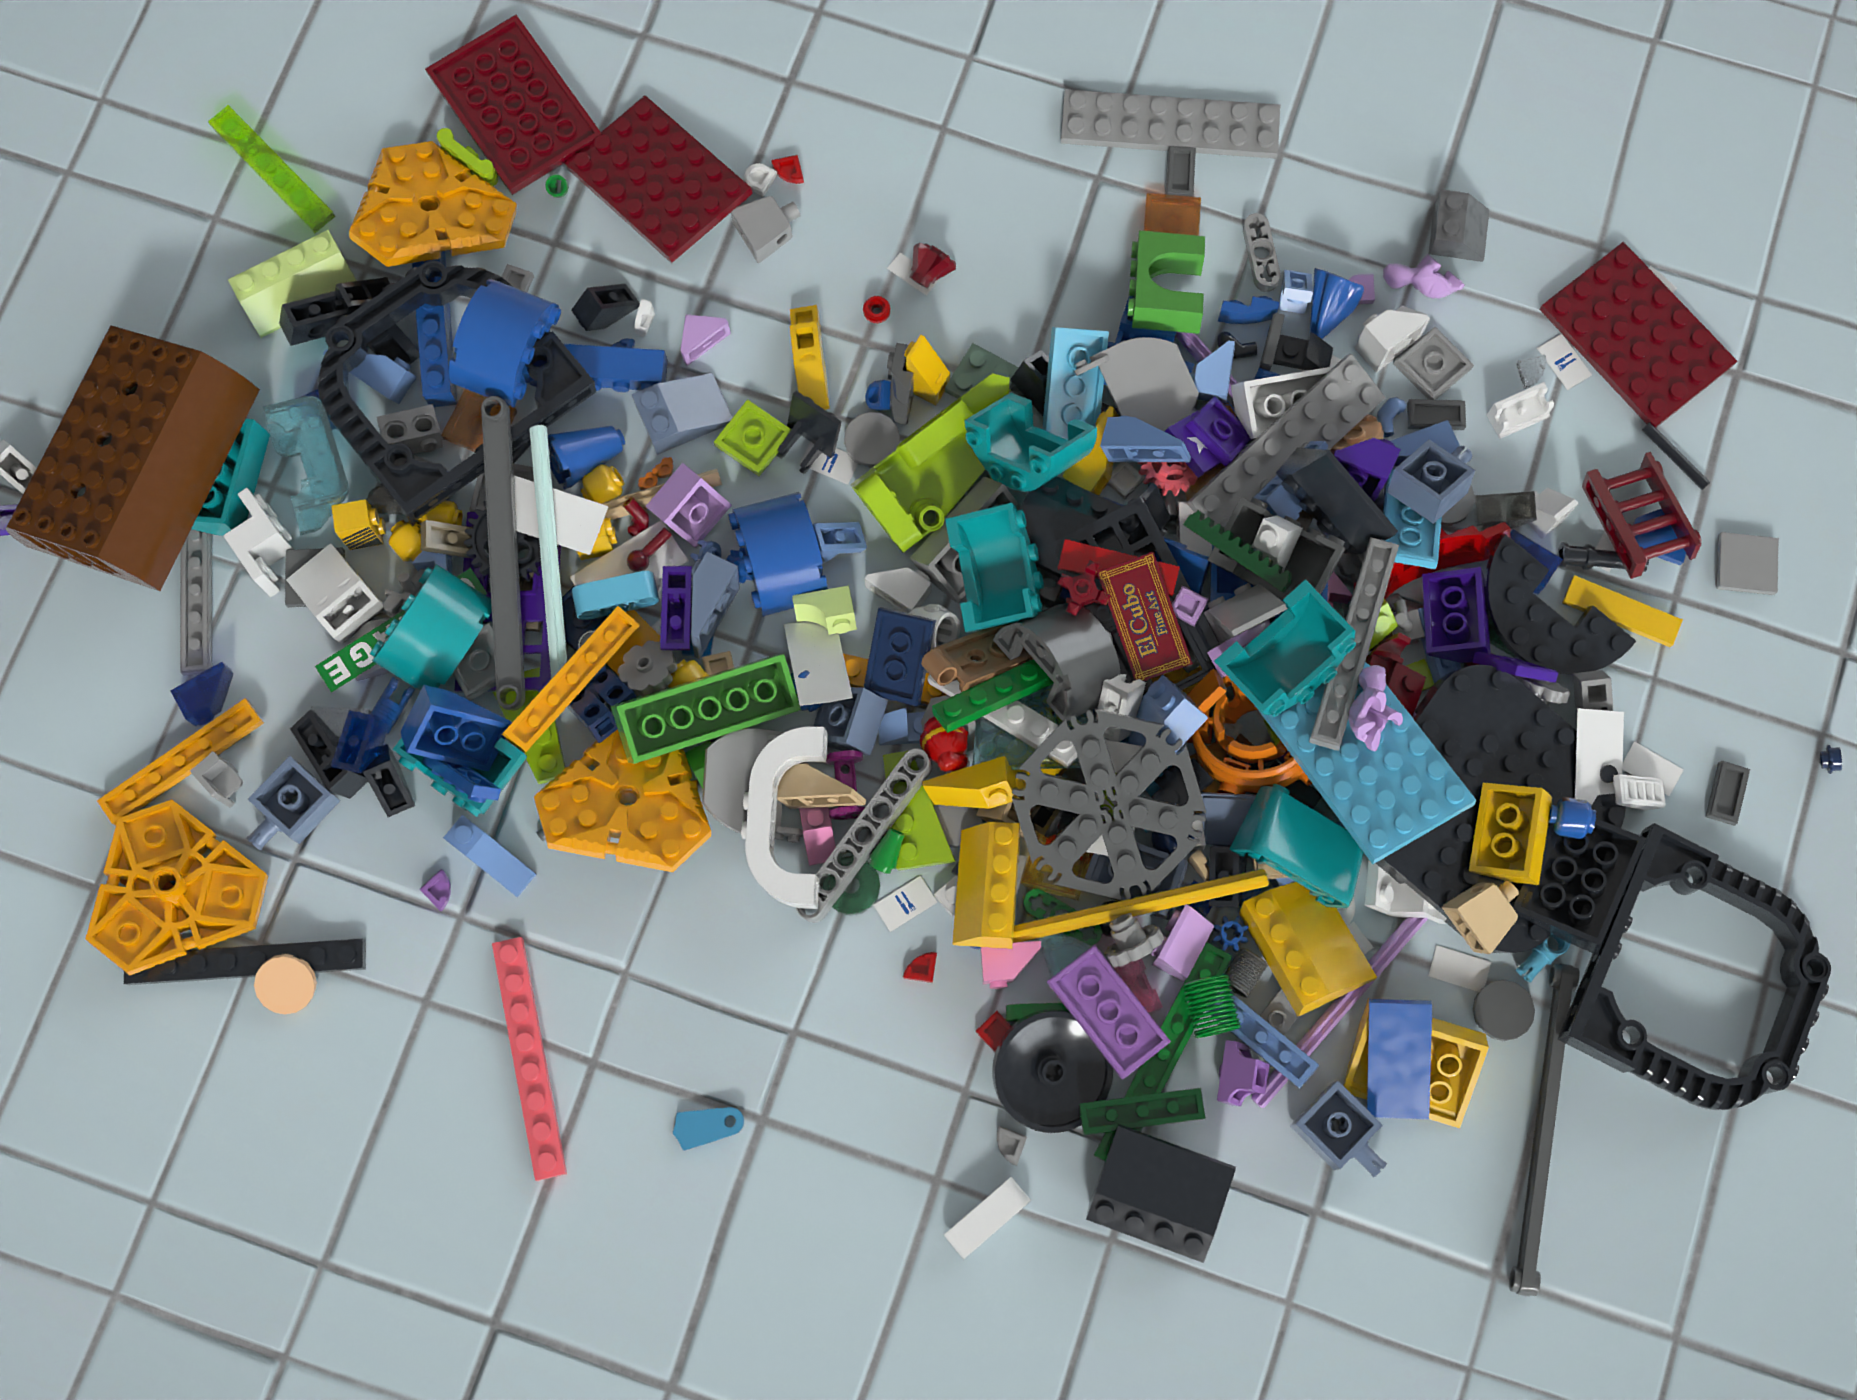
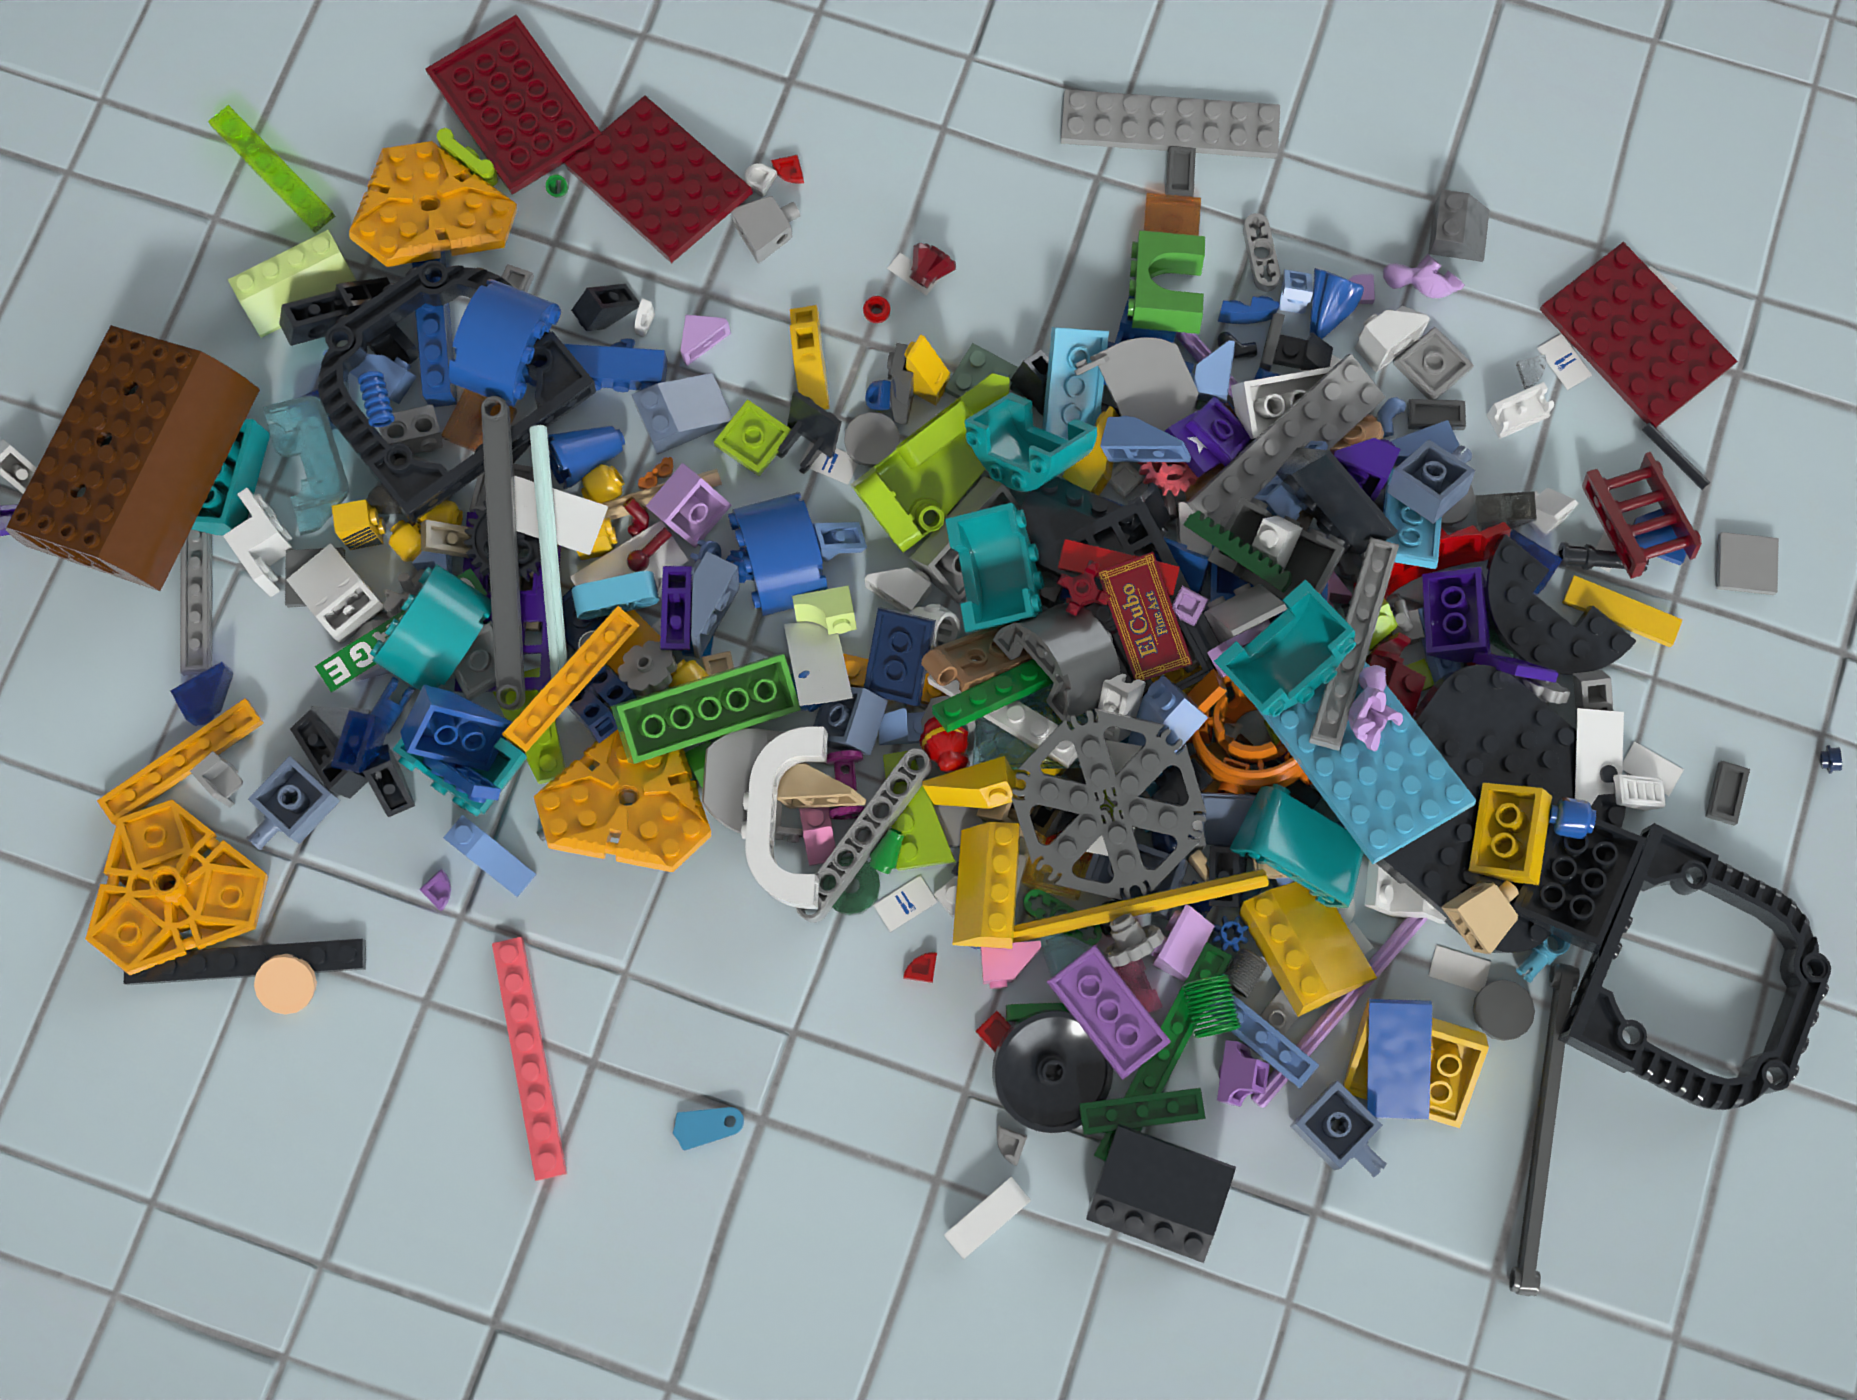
(376, 399): none -> blue piece

